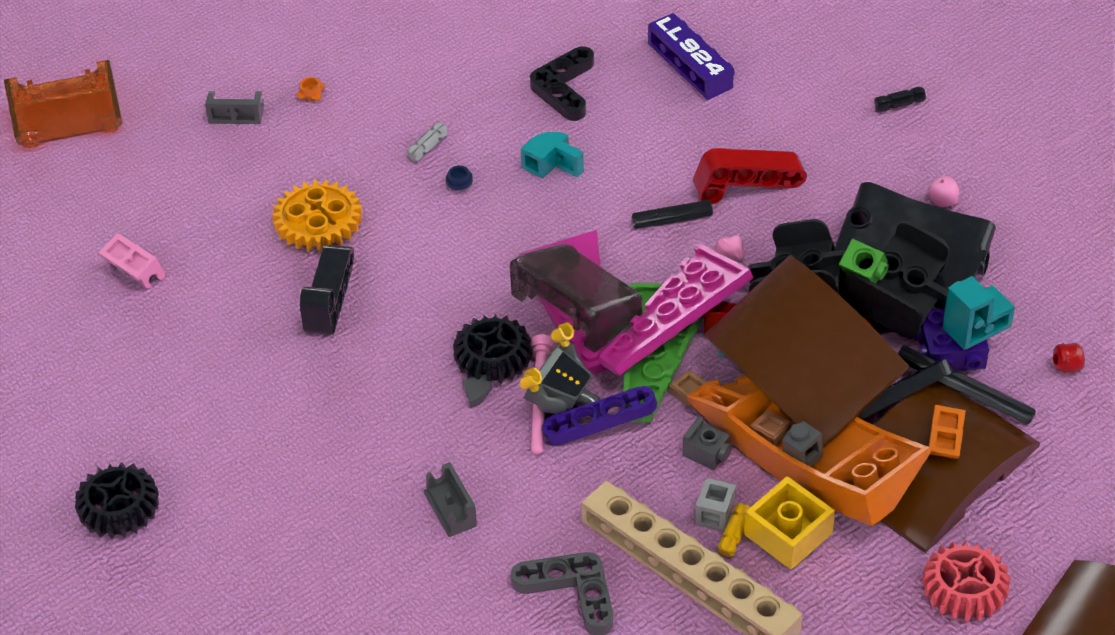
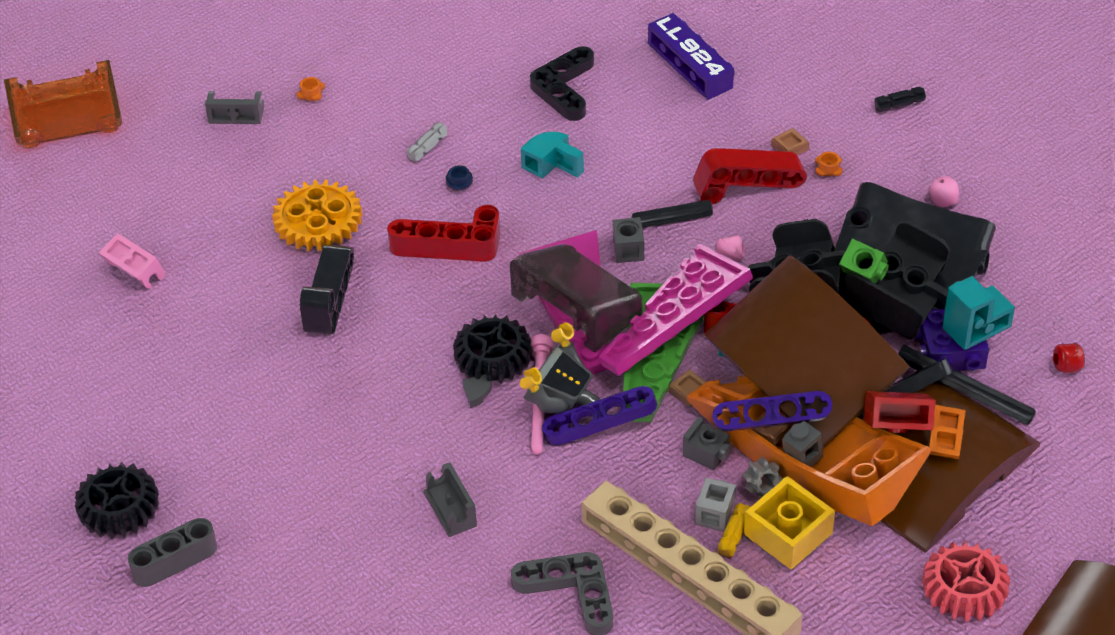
(172, 552): none -> dark grey beam
(448, 239): none -> red beam
(628, 240): none -> dark grey brick
(756, 471): none -> light grey gear
(771, 405): none -> dark purple beam
(790, 141): none -> nougat tile
(828, 164): none -> orange plate
(899, 411): none -> red brick

